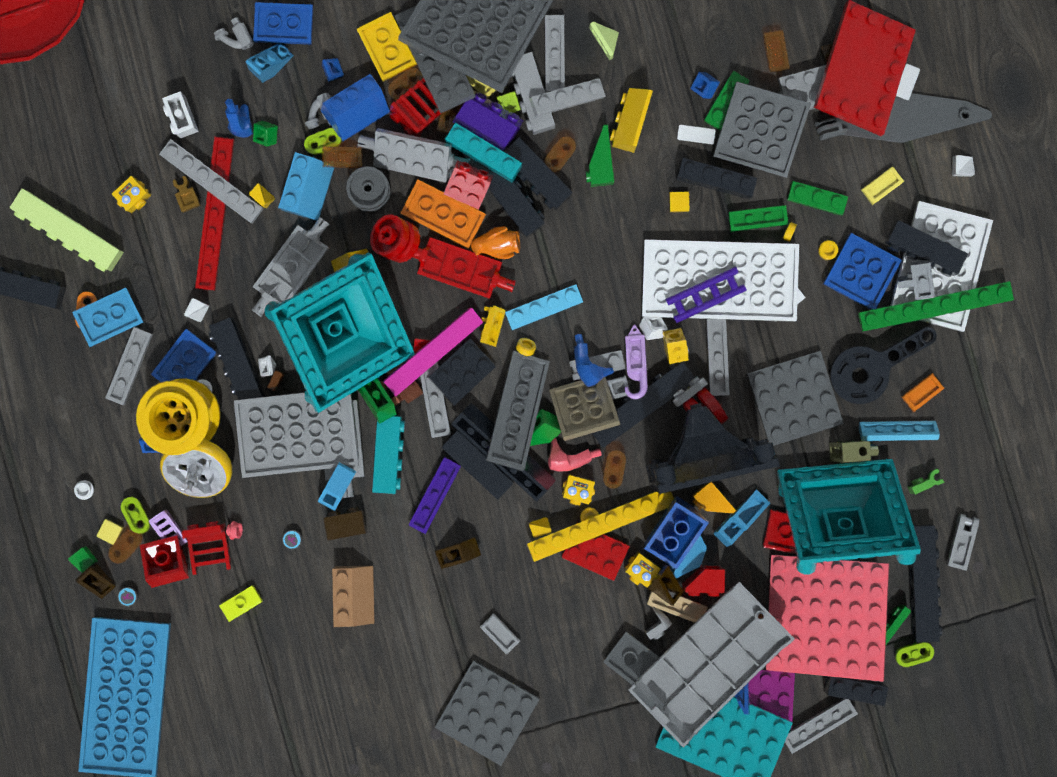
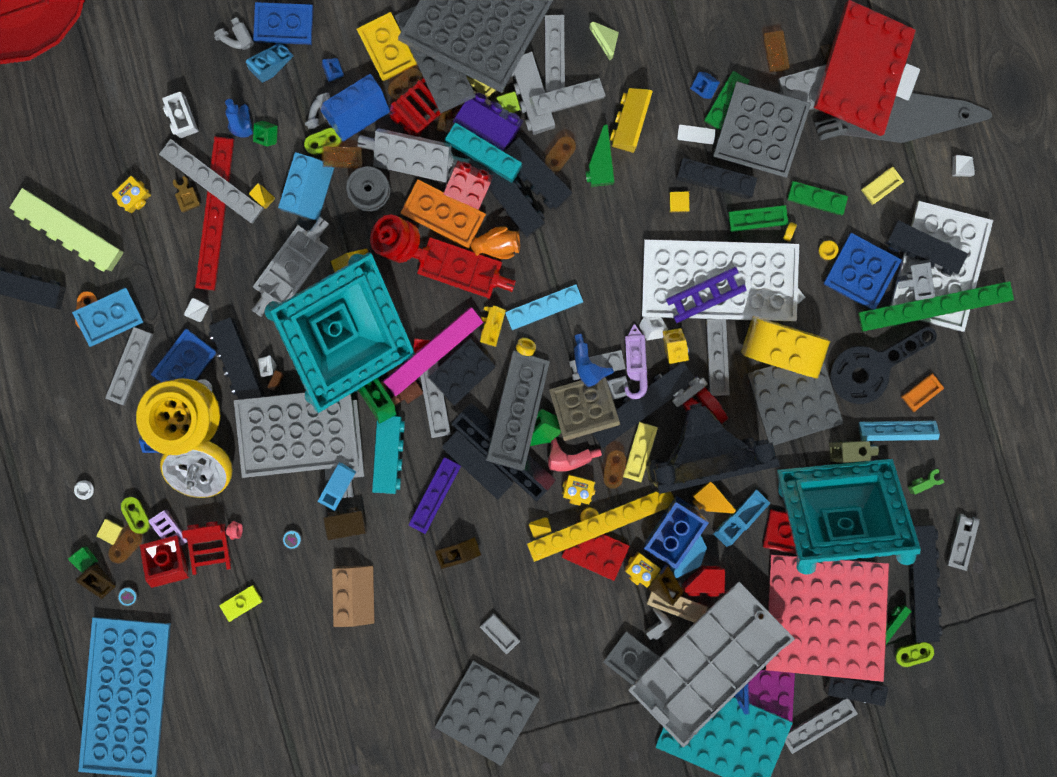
(640, 452): none -> light yellow tile
(785, 347): none -> yellow brick

